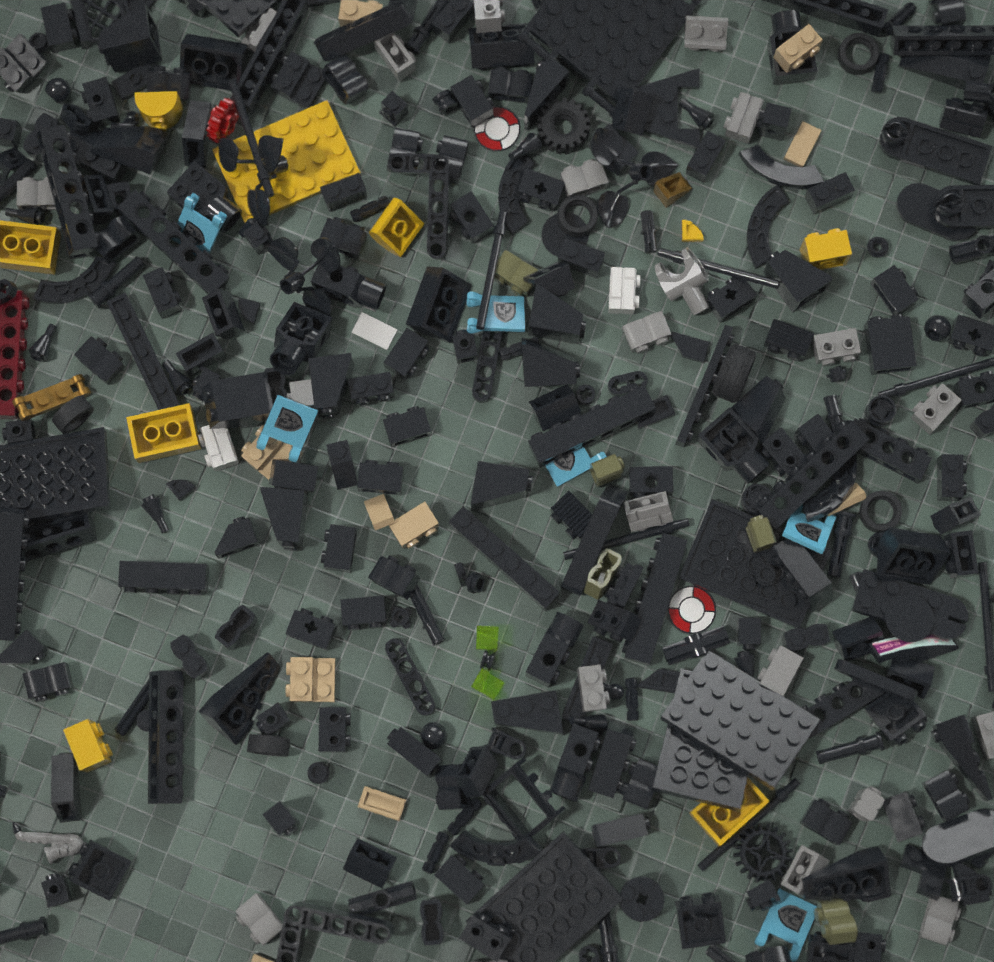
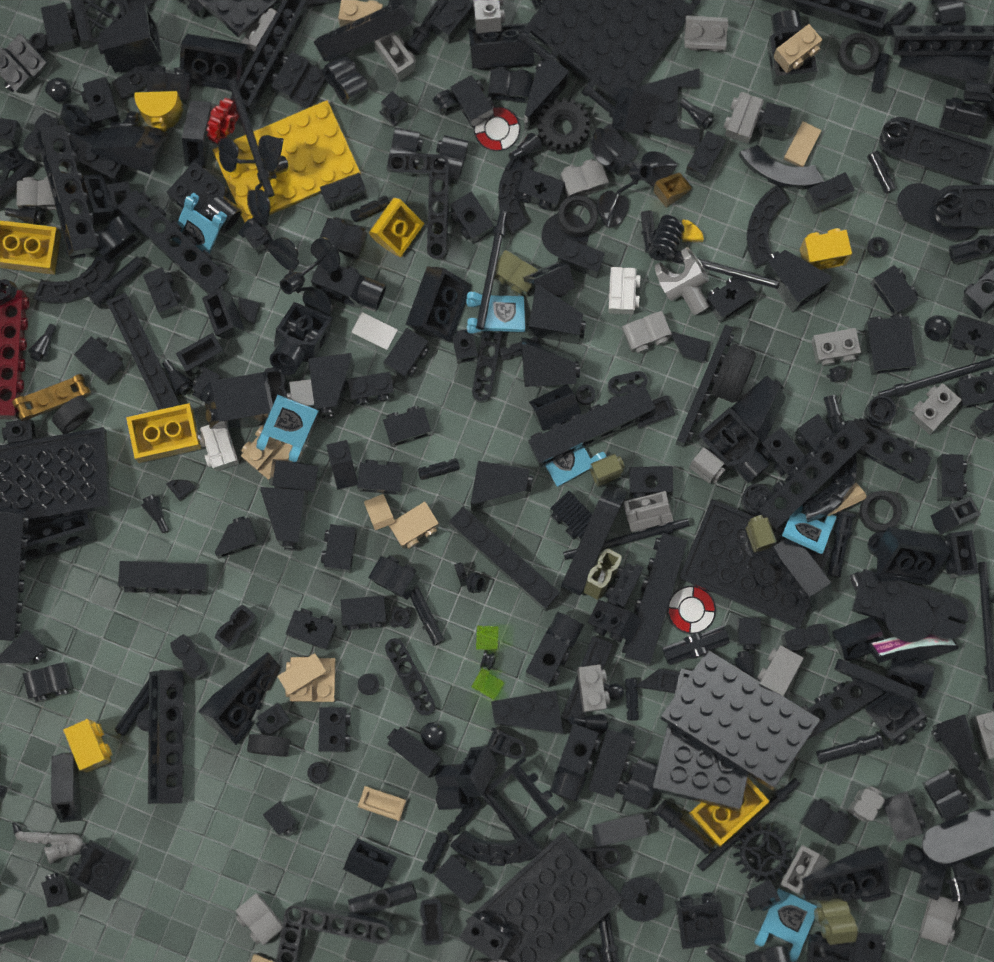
(301, 674): none -> tan tile
(368, 684): none -> black plate
(438, 469): none -> black axle
(666, 238): none -> black piece
(675, 820): none -> black pin
(707, 466): none -> light grey brick
(788, 340): black brick -> none
(881, 172): none -> black pin

